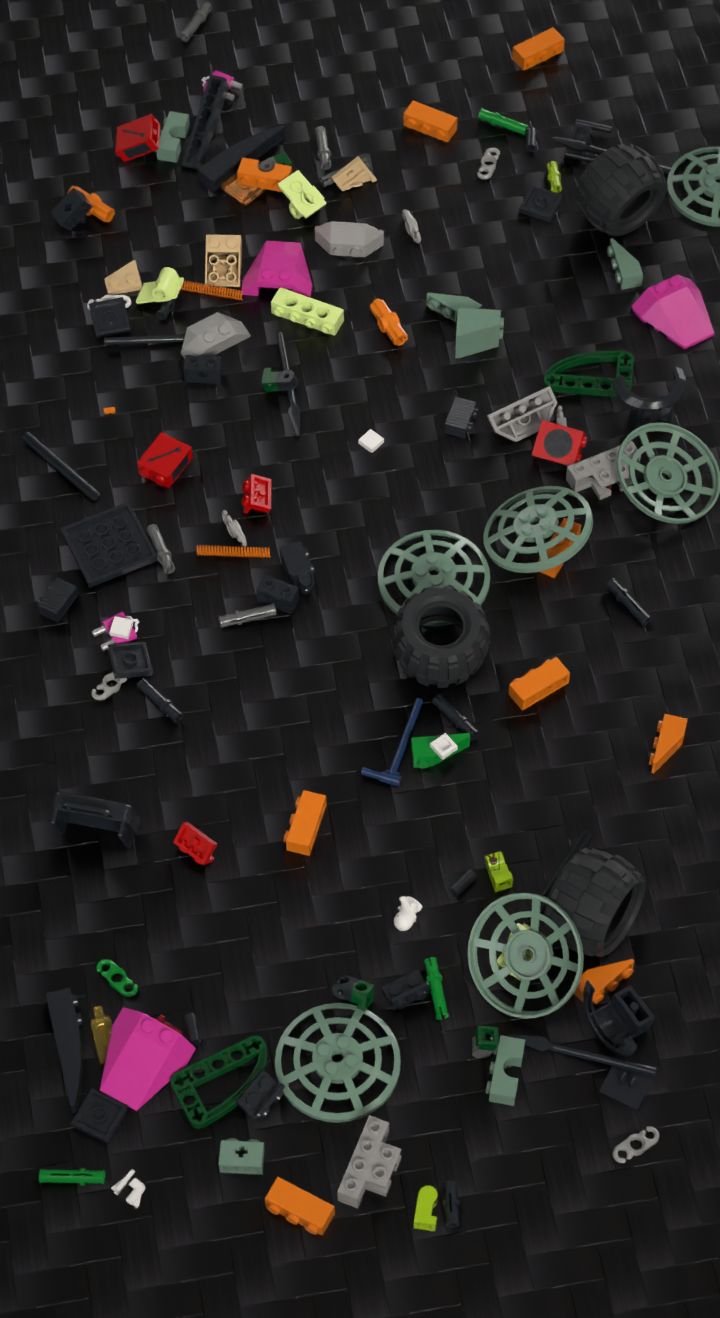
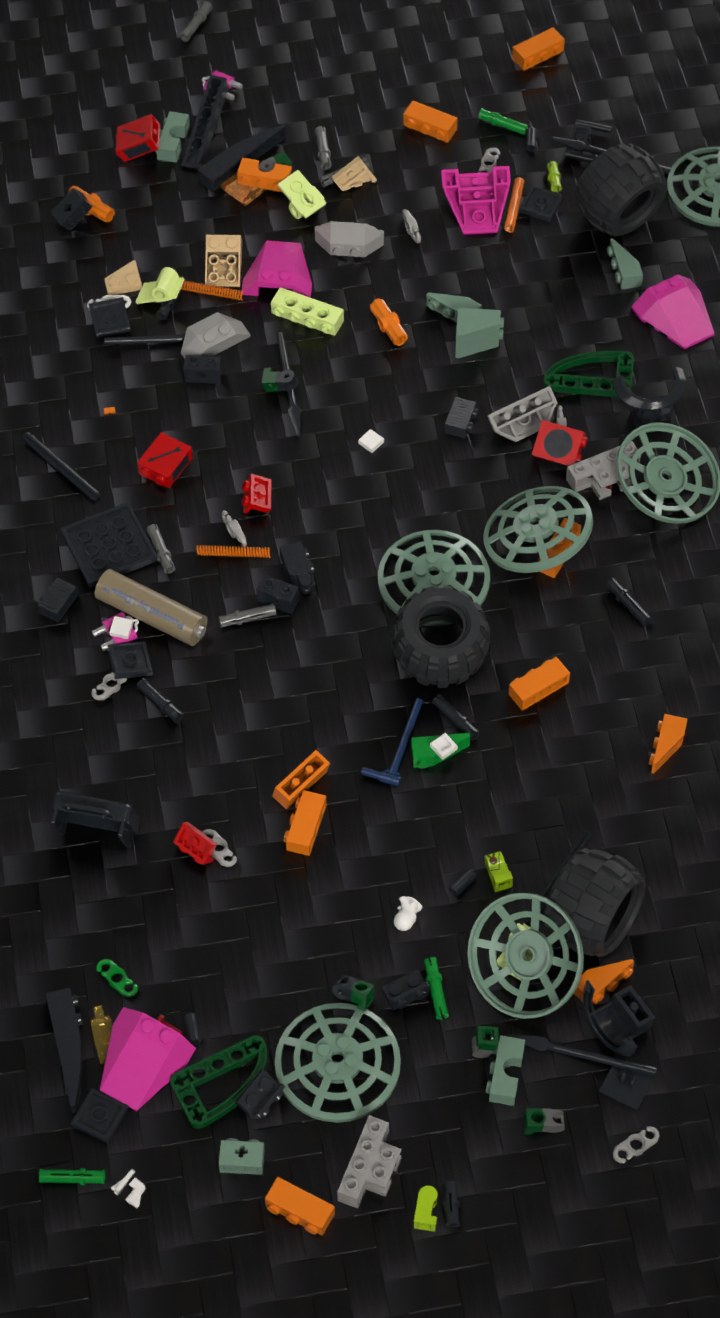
(151, 607): none -> dark tan piece
(219, 855): none -> light grey piece
(301, 779): none -> orange brick
(477, 198): none -> dark pink wedge
(516, 204): none -> orange piece
(543, 1120): none -> leg

